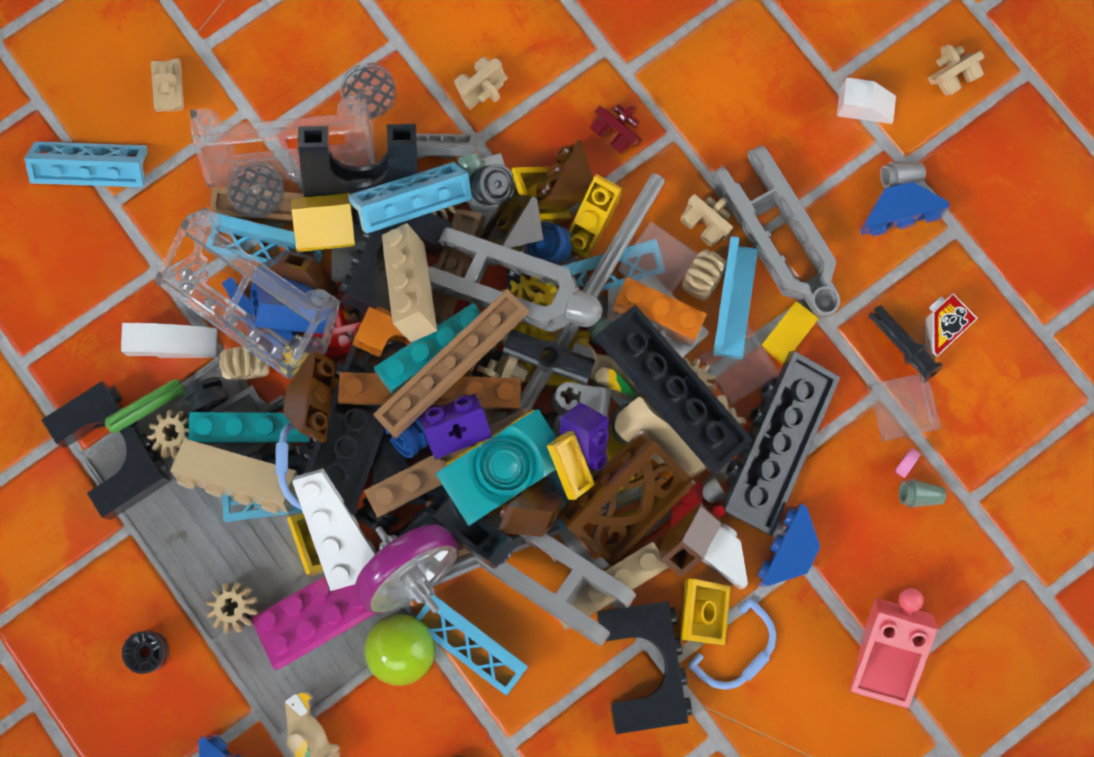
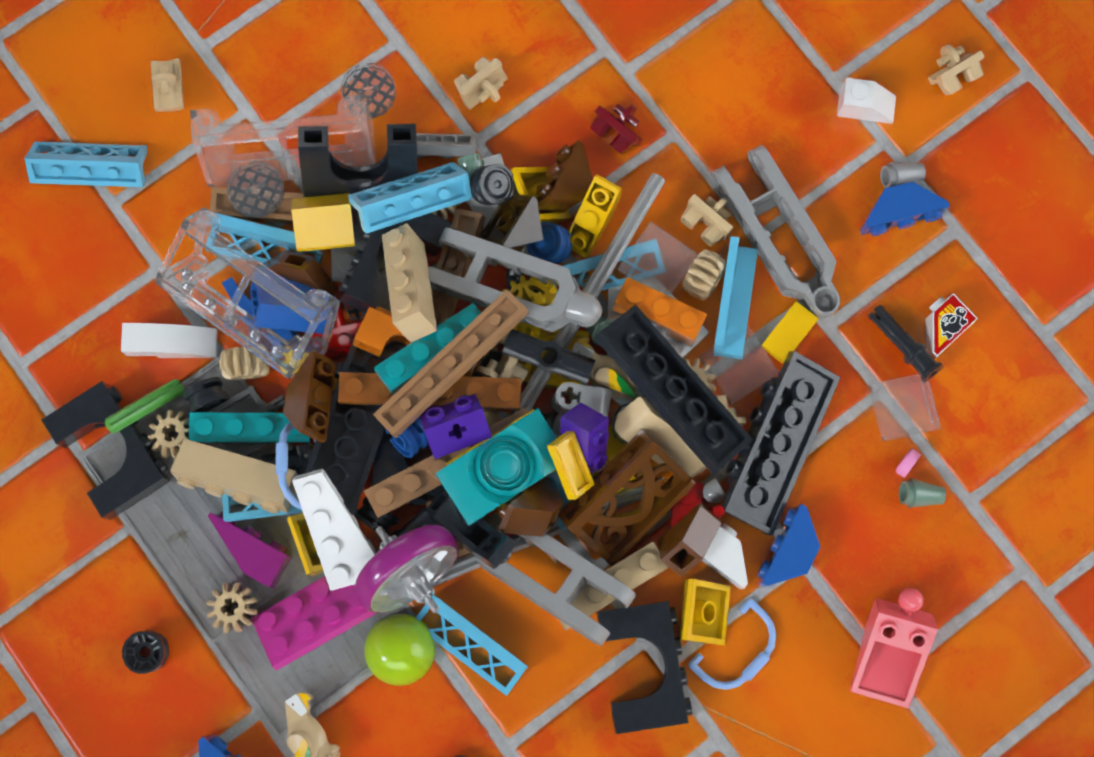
(255, 557): none -> magenta slope

